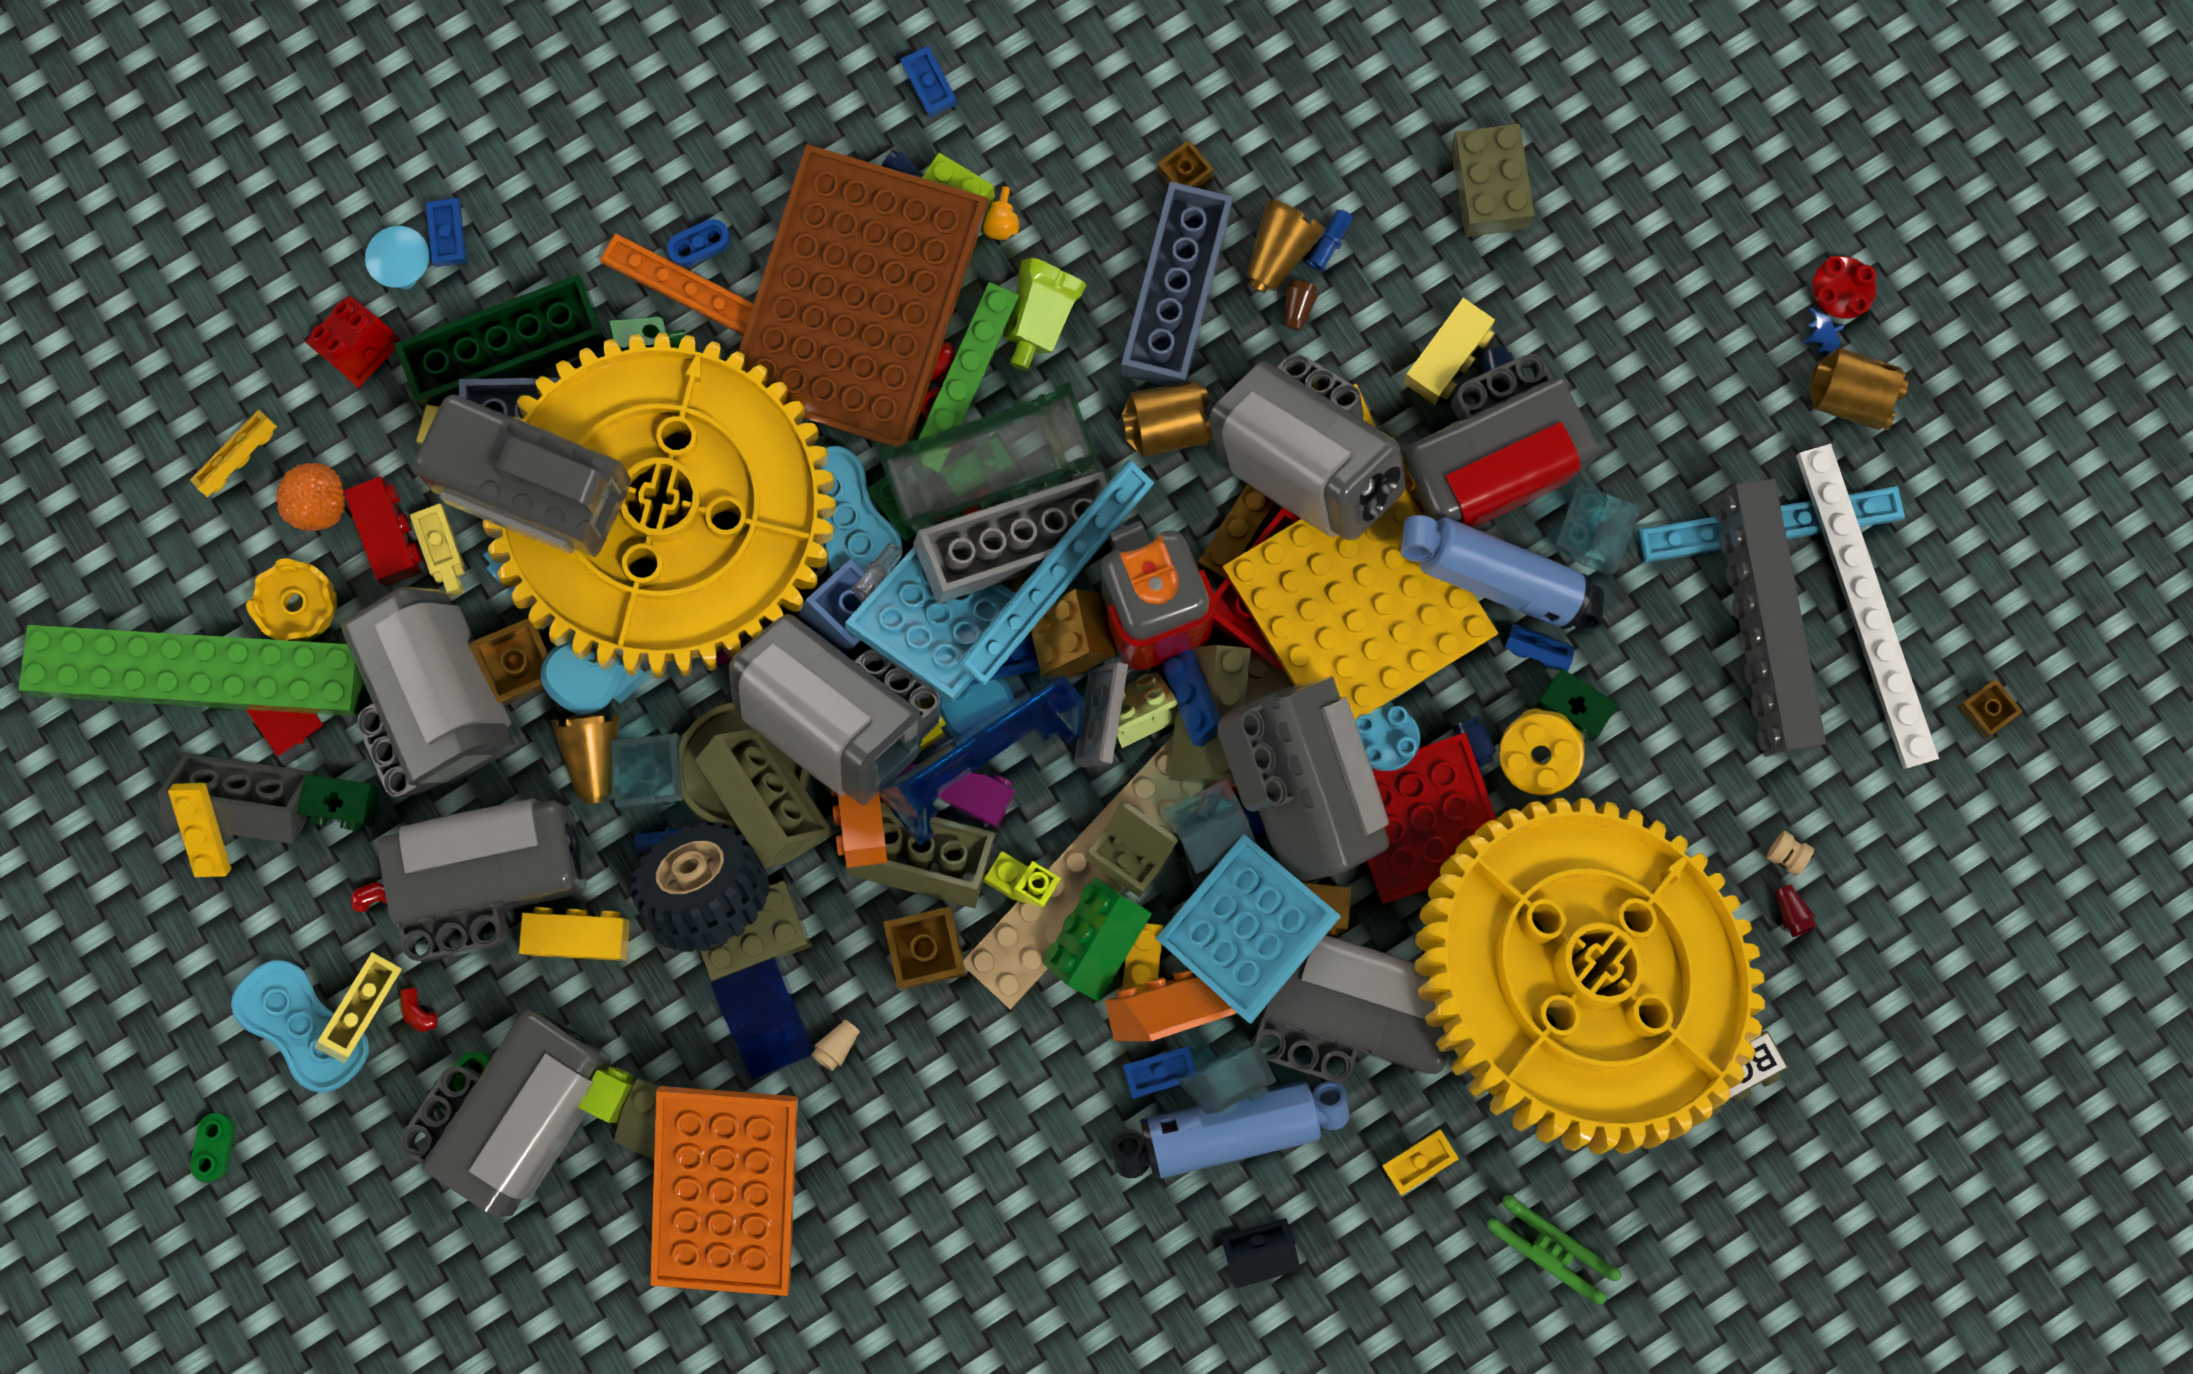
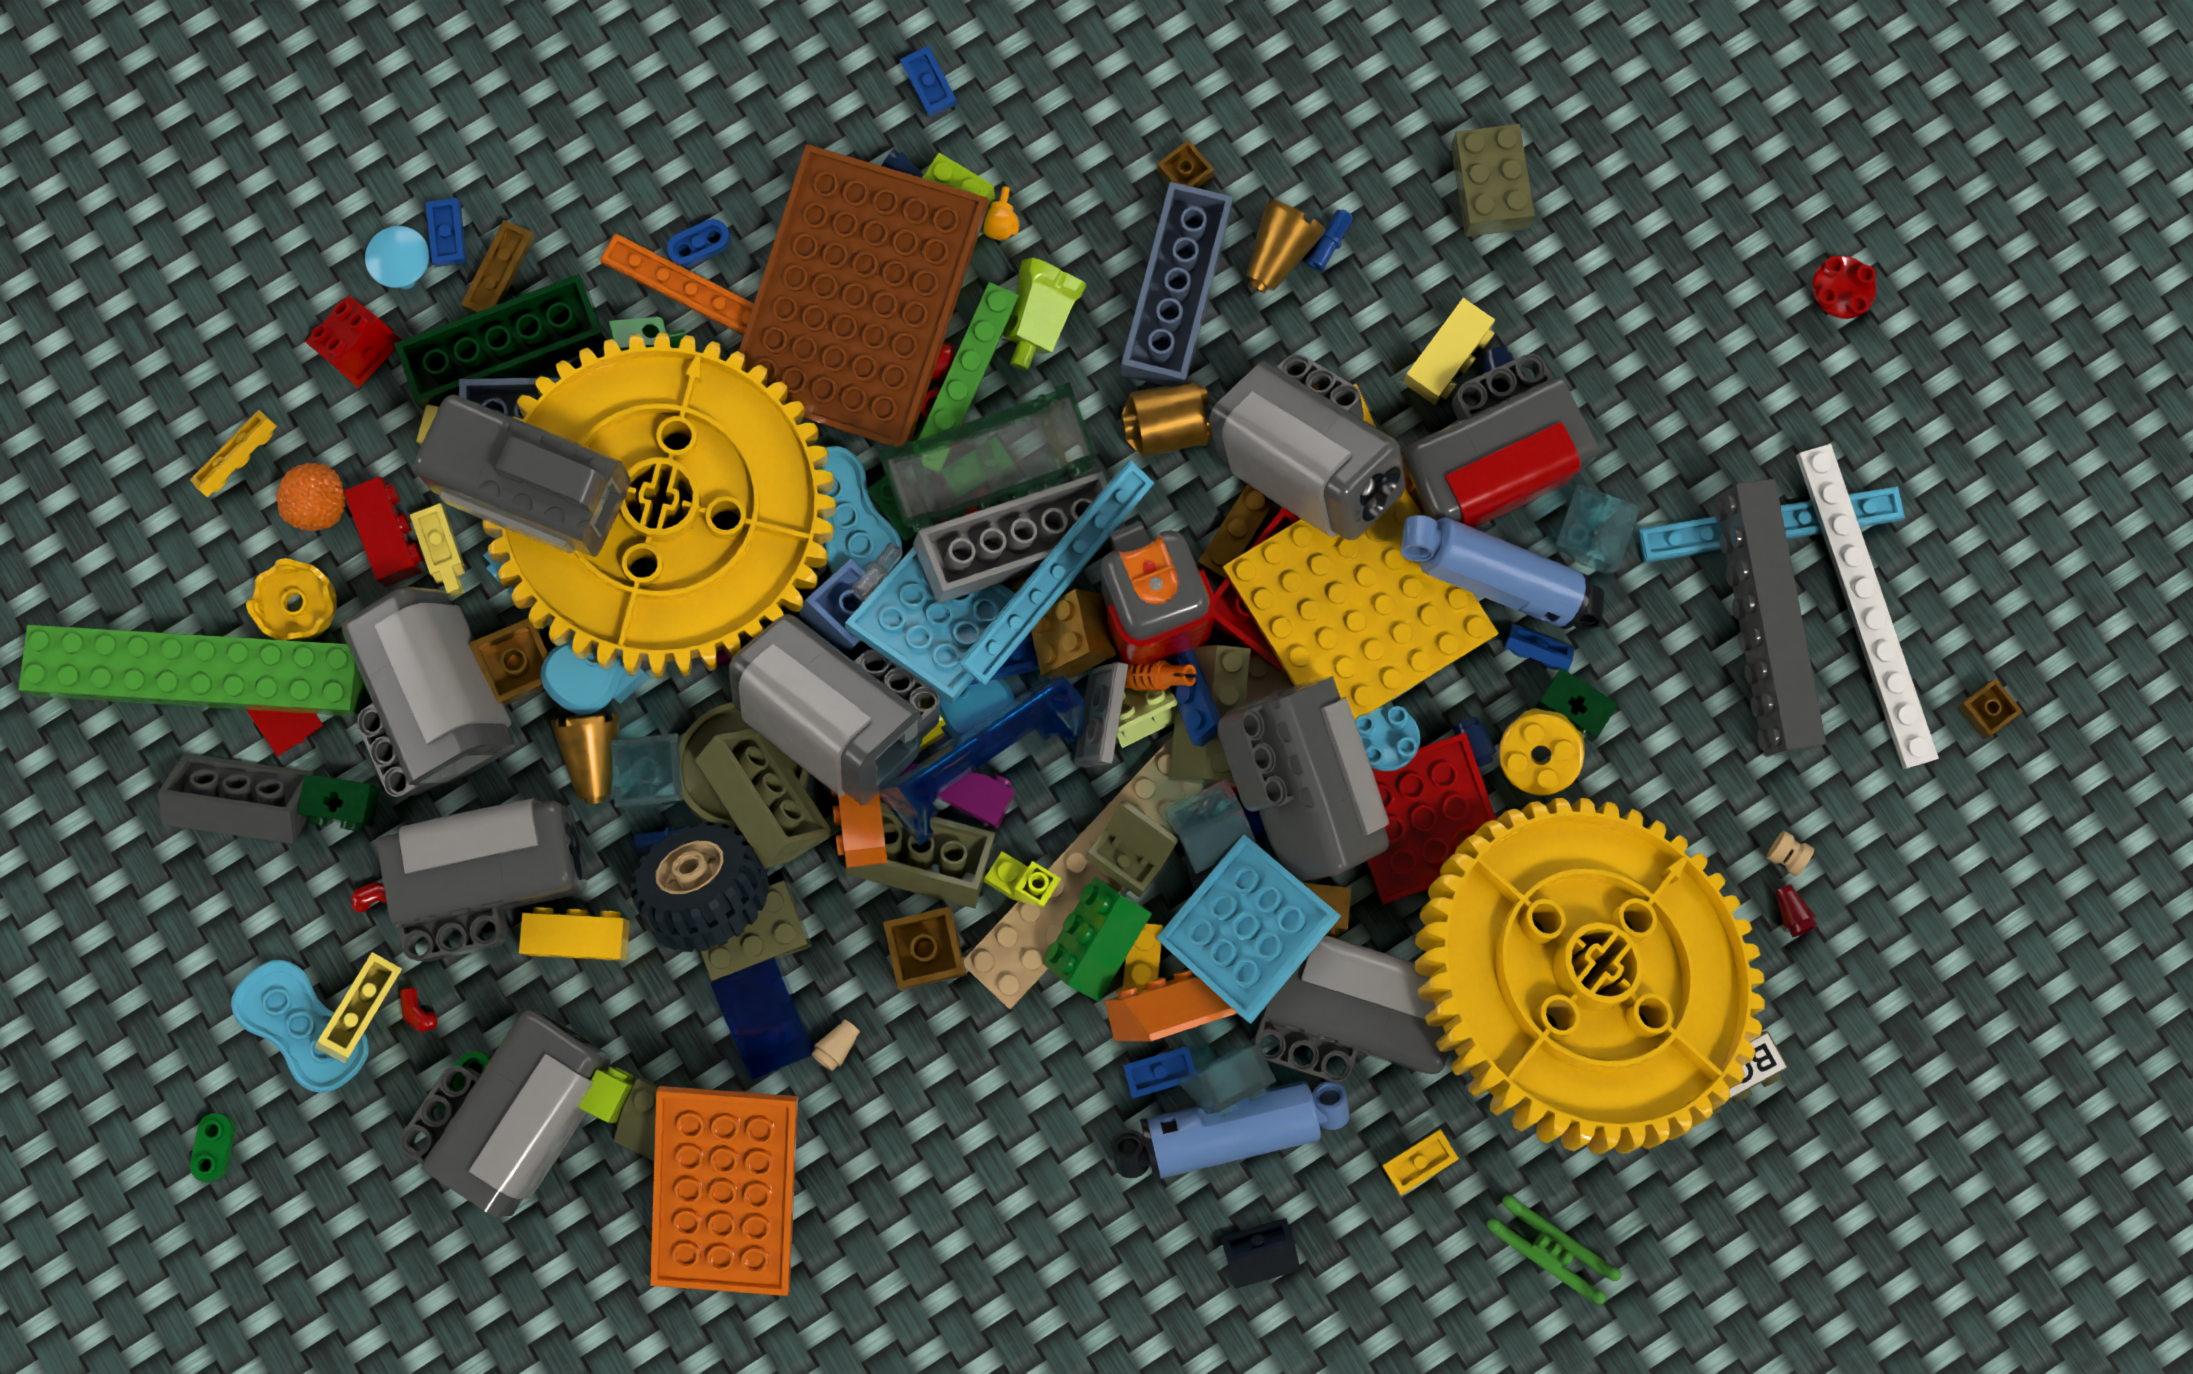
(199, 829): yellow plate -> none
(498, 267): none -> pearl gold plate
(1158, 676): none -> orange hinge
(1299, 303): reddish brown cone -> none
(1824, 333): blue piece -> none
(1857, 388): pearl gold cylinder -> none

